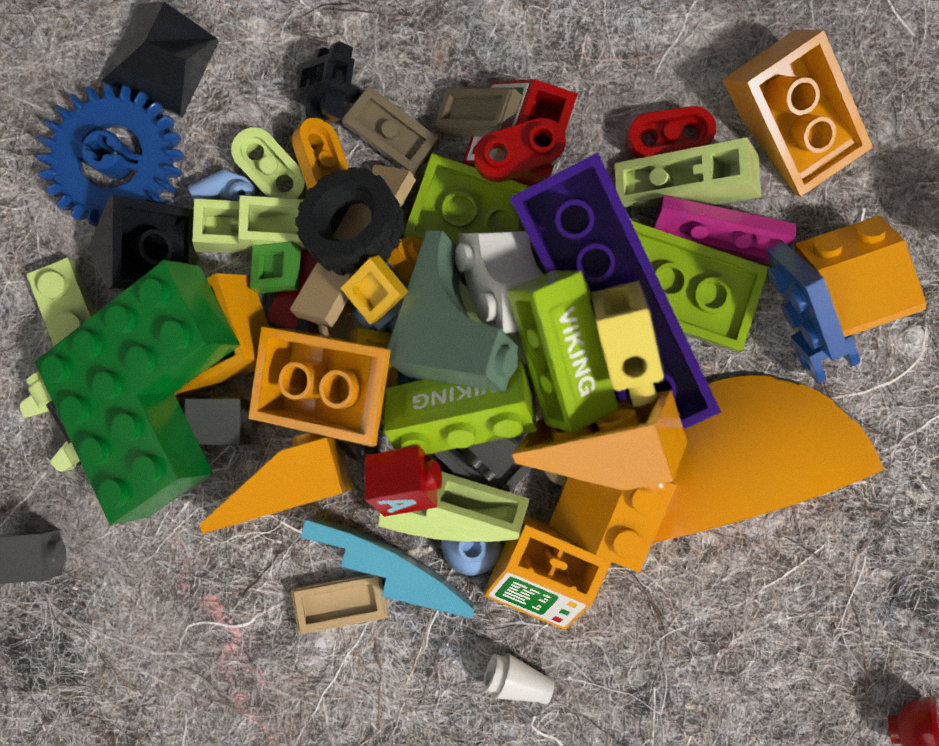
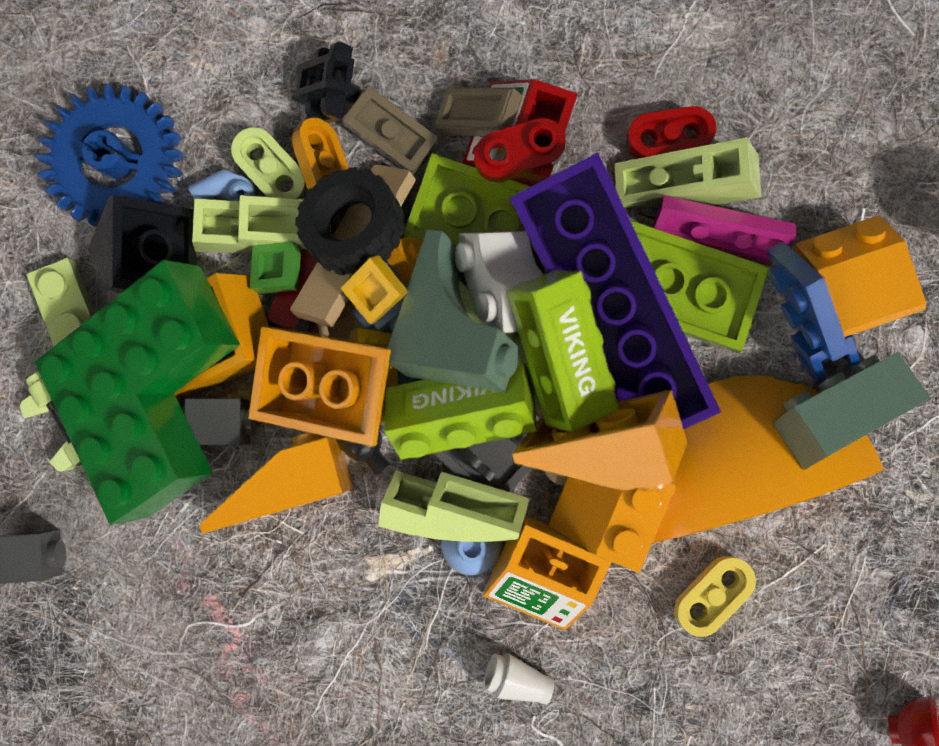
(162, 56): black slope -> none
(339, 603): tan tile -> none
(402, 481): red brick -> none
(405, 576): medium azure slope -> none
(628, 341): light yellow torso -> none
(717, 600): none -> light yellow plate
(800, 109): light orange slope -> none
(849, 408): none -> sand green brick

